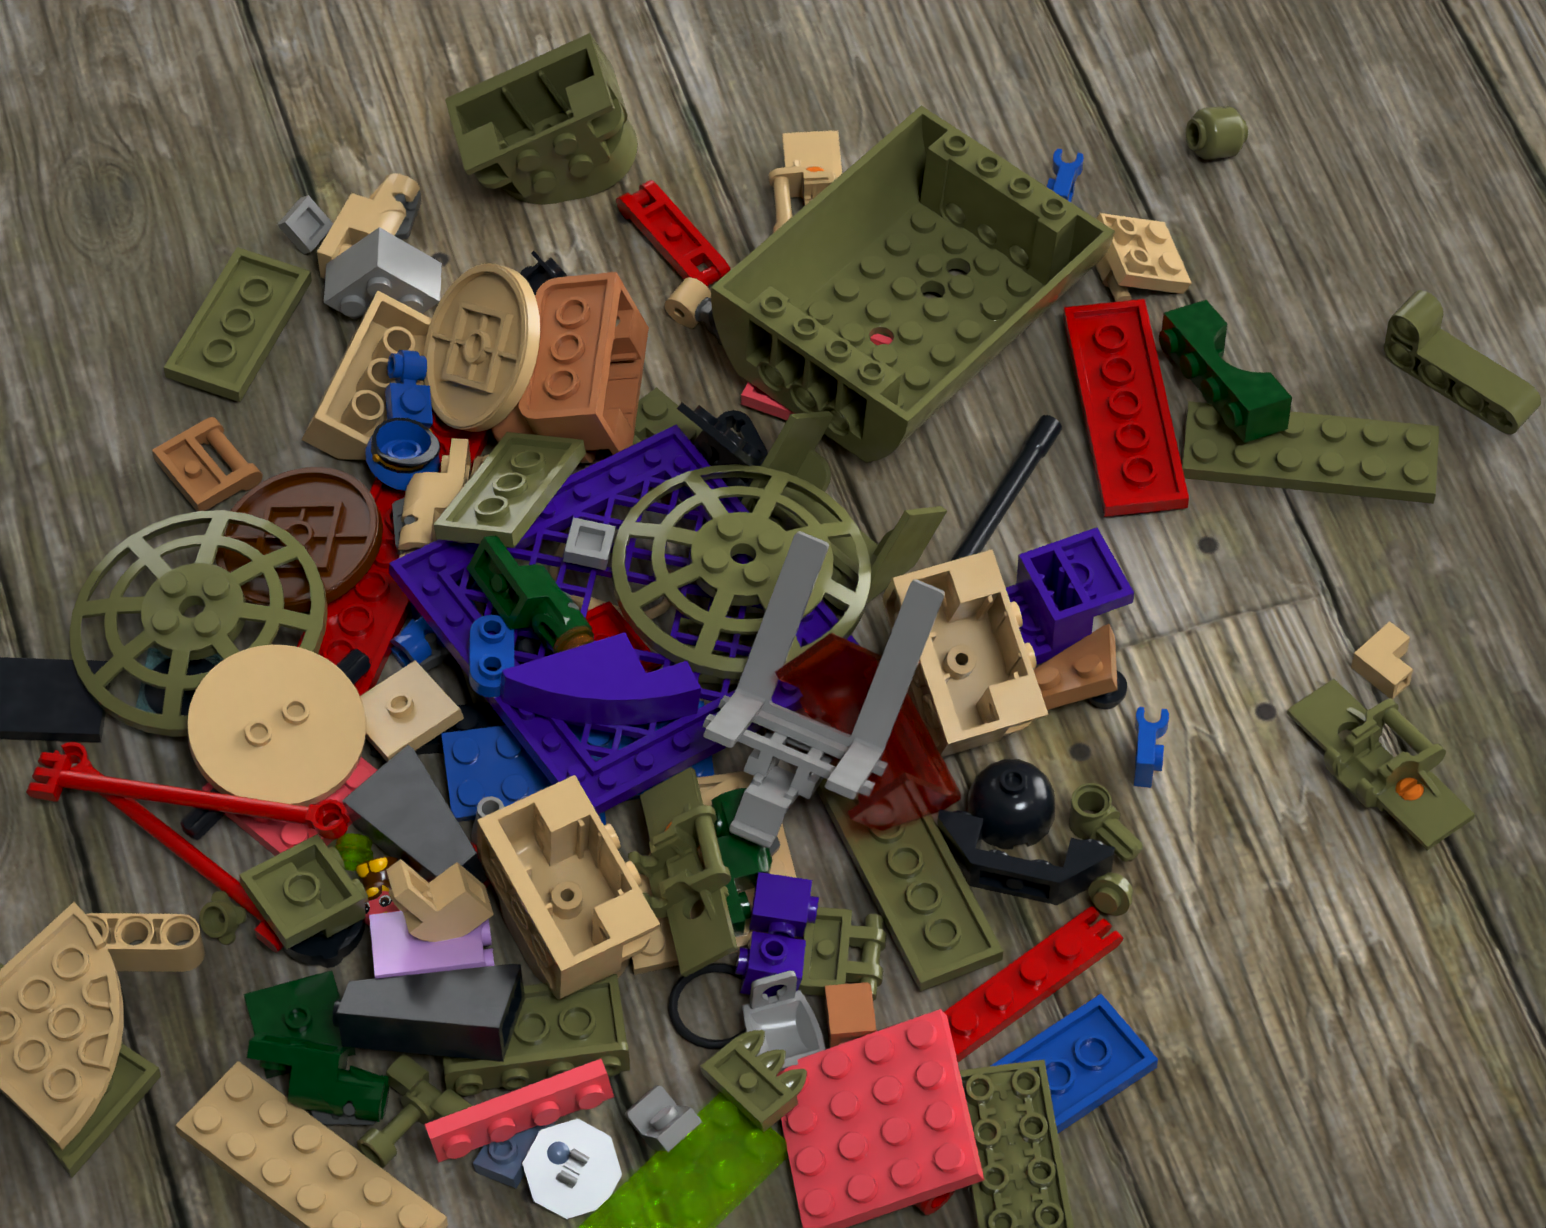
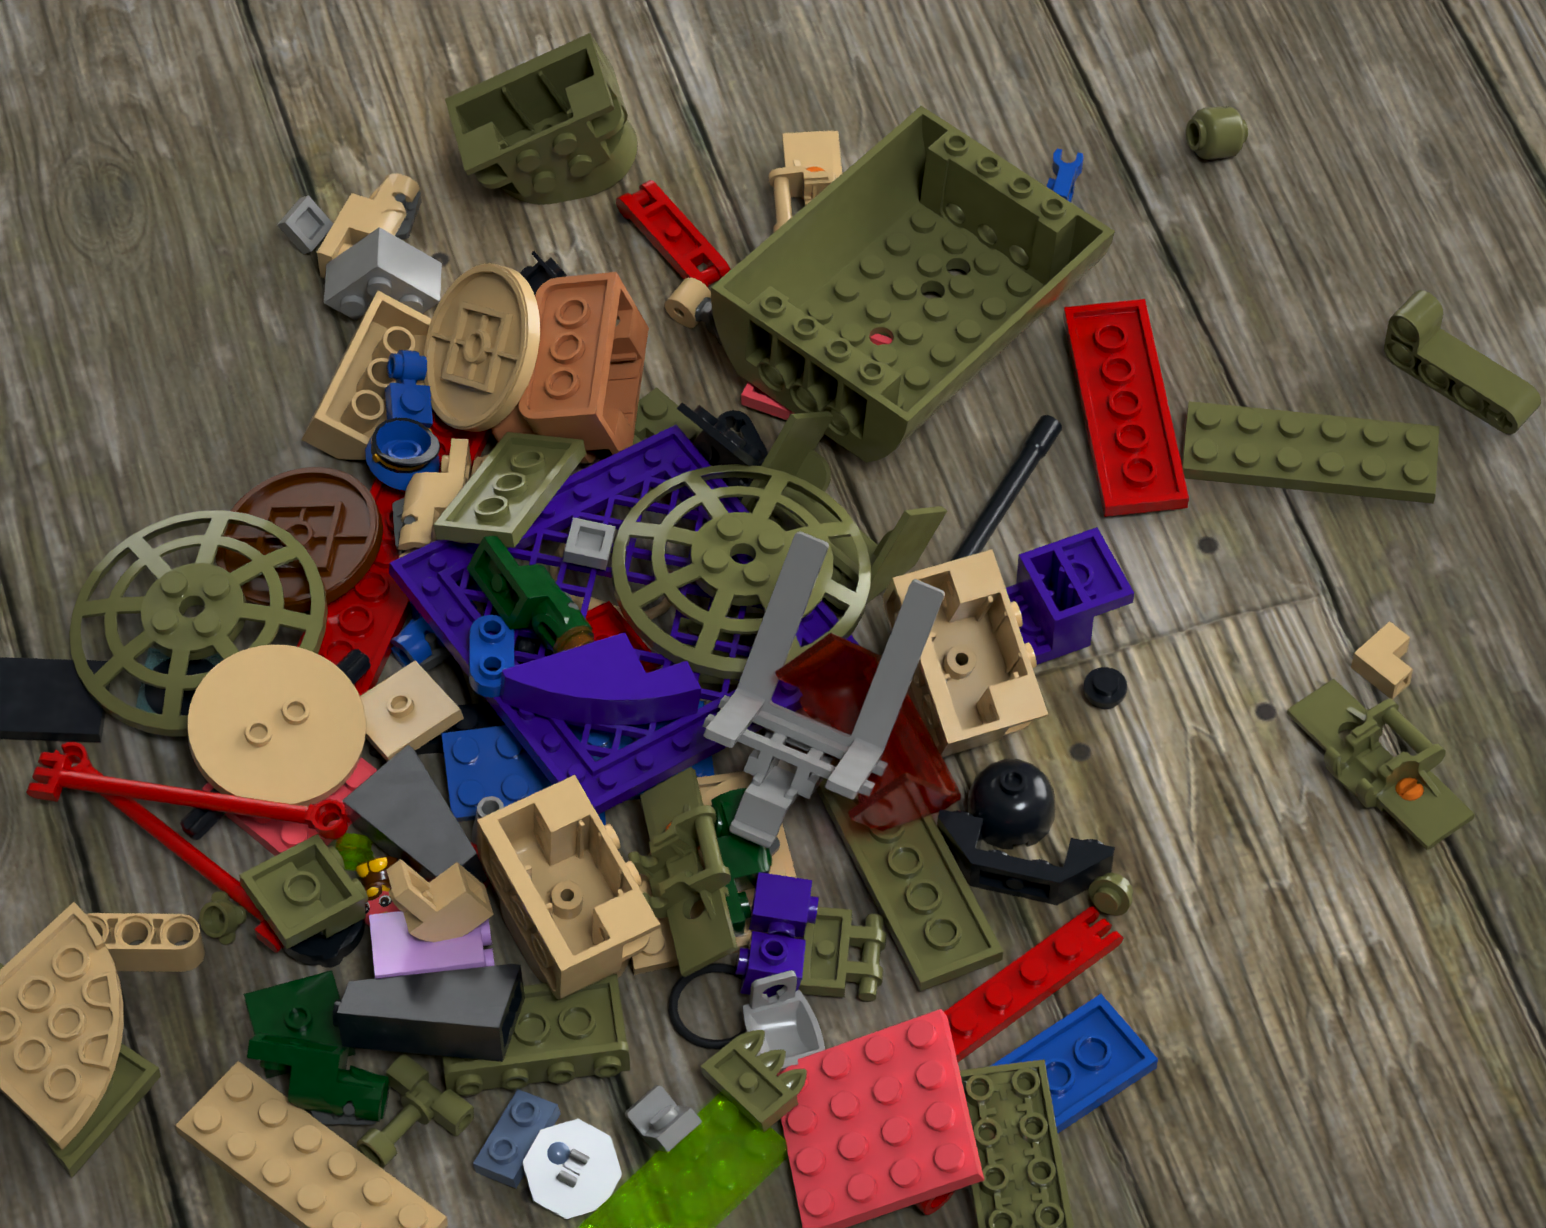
(197, 473): medium nougat plate -> none
(238, 324): olive plate -> none
(519, 1110): coral plate -> none
(849, 1012): nougat panel -> none
(1080, 670): medium nougat wing -> none
(1102, 825): olive axle -> none
(1141, 258): tan plate -> none
(1148, 753): blue plate -> none
(1248, 401): dark green arch -> none

